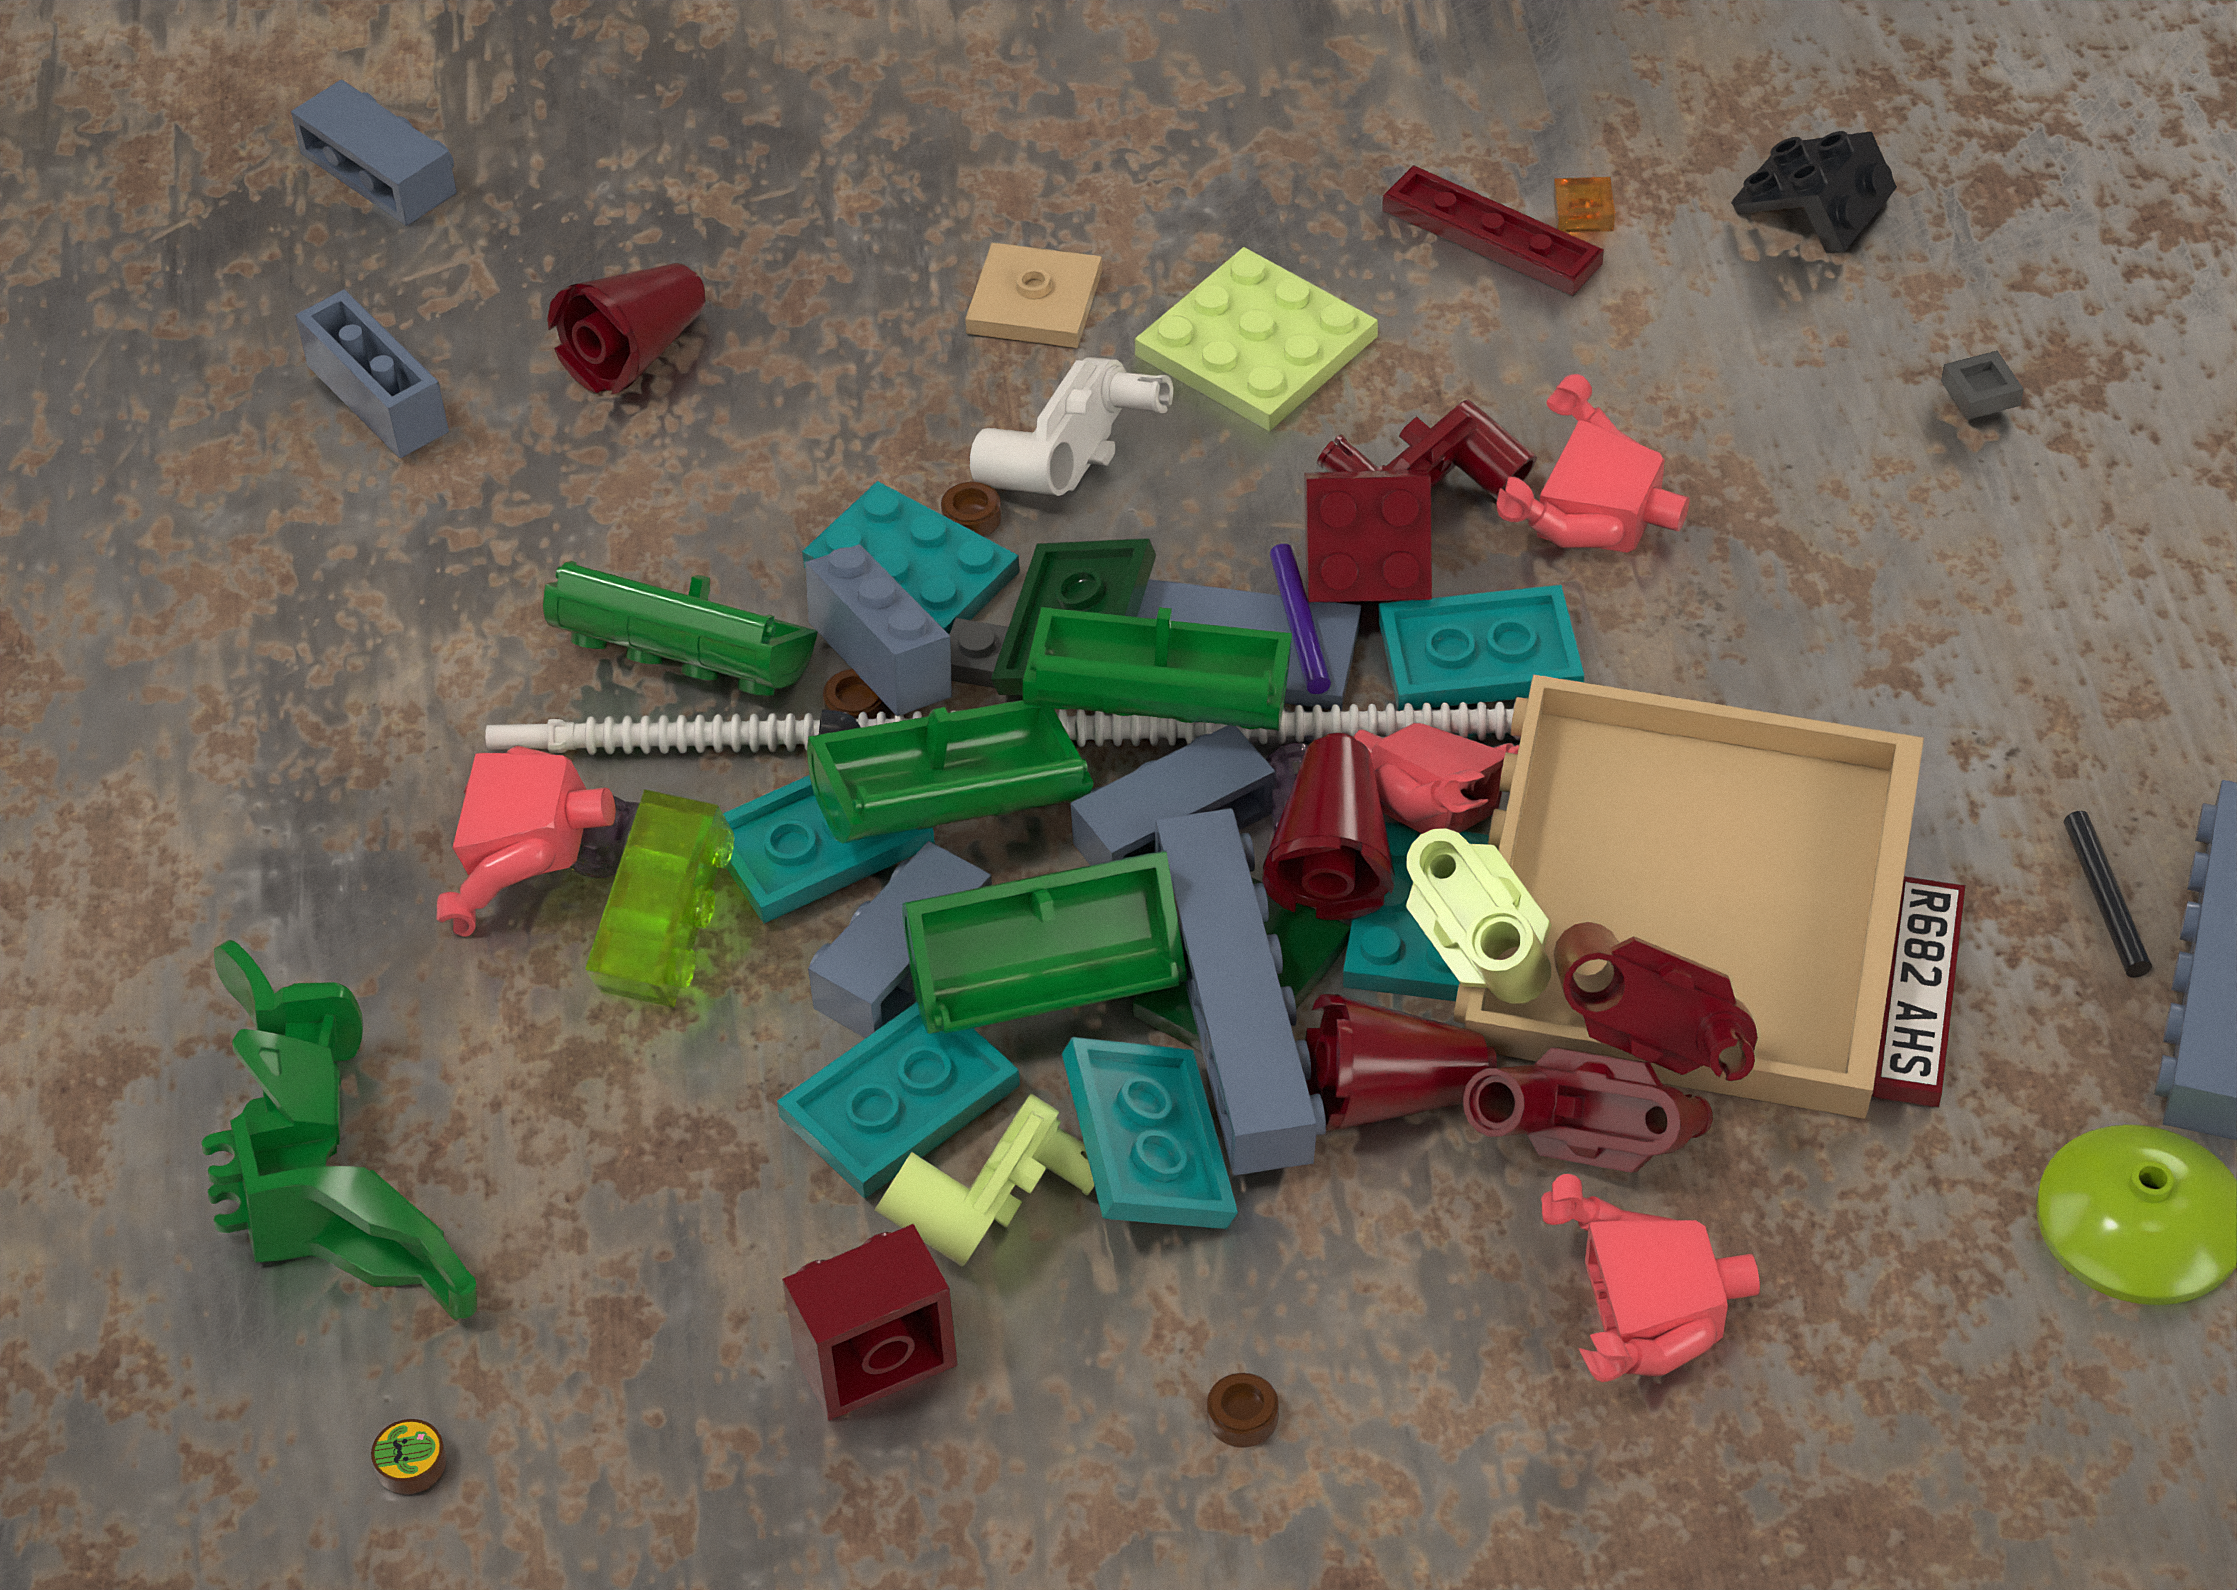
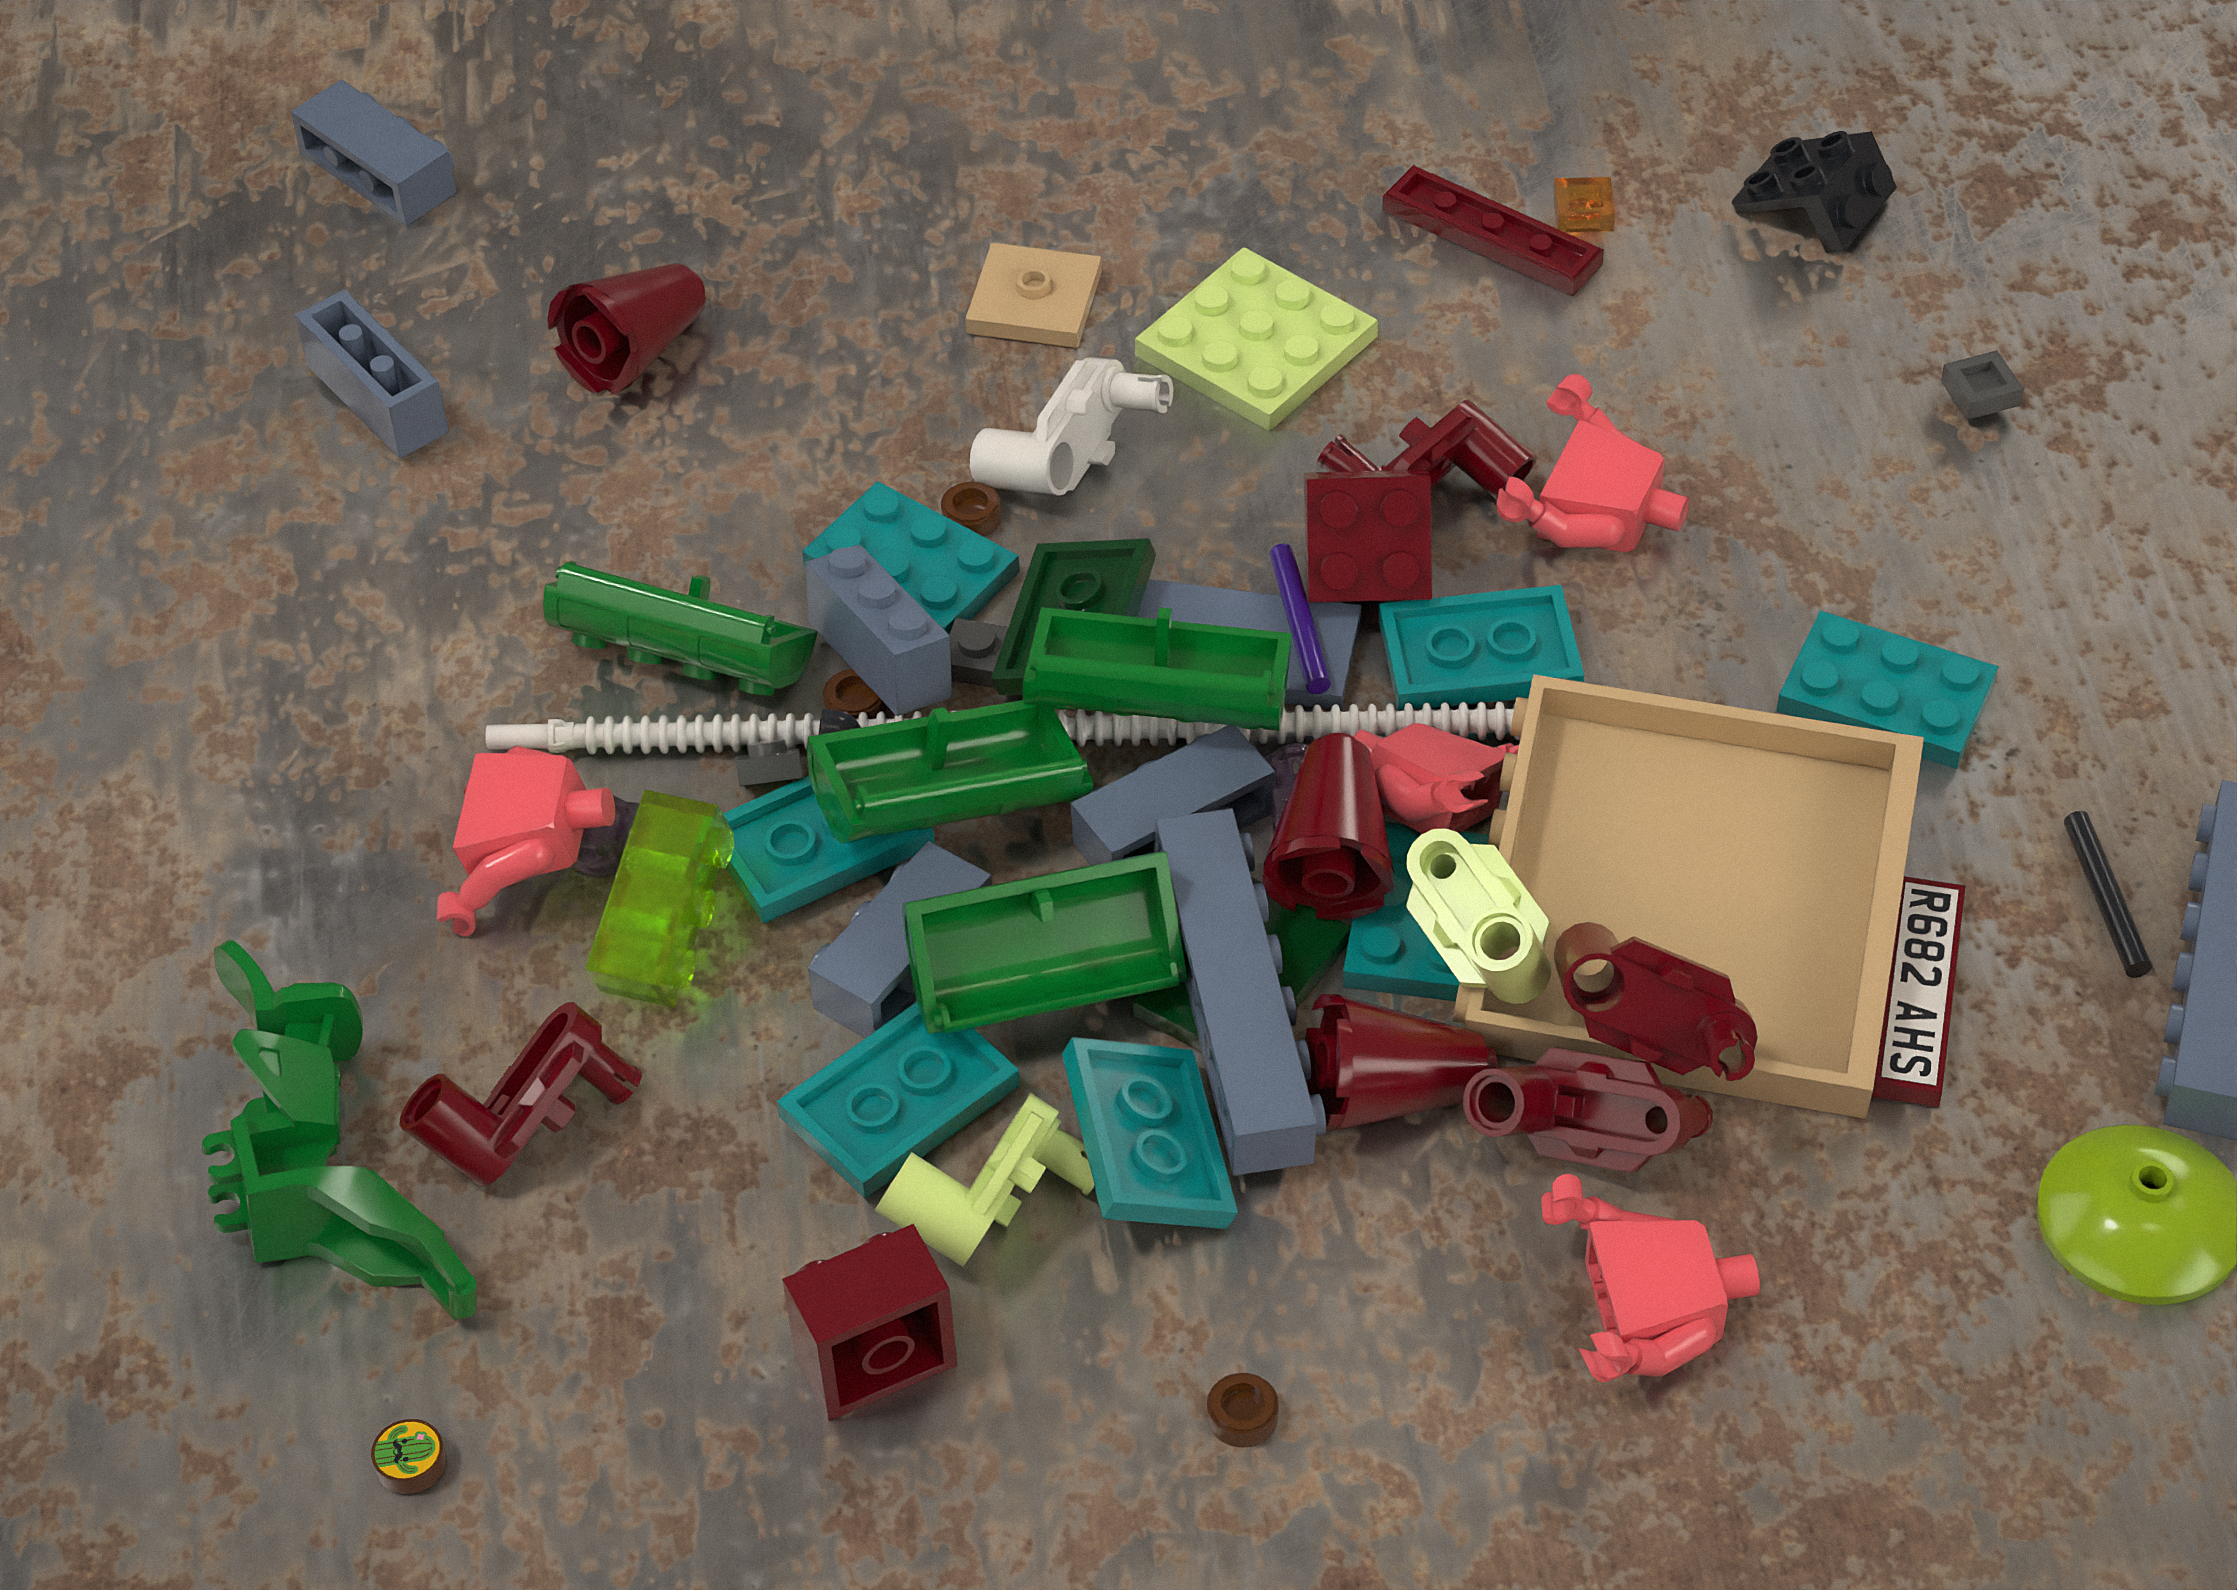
(489, 1136): none -> dark red piece
(768, 762): none -> dark grey plate
(1888, 684): none -> teal plate

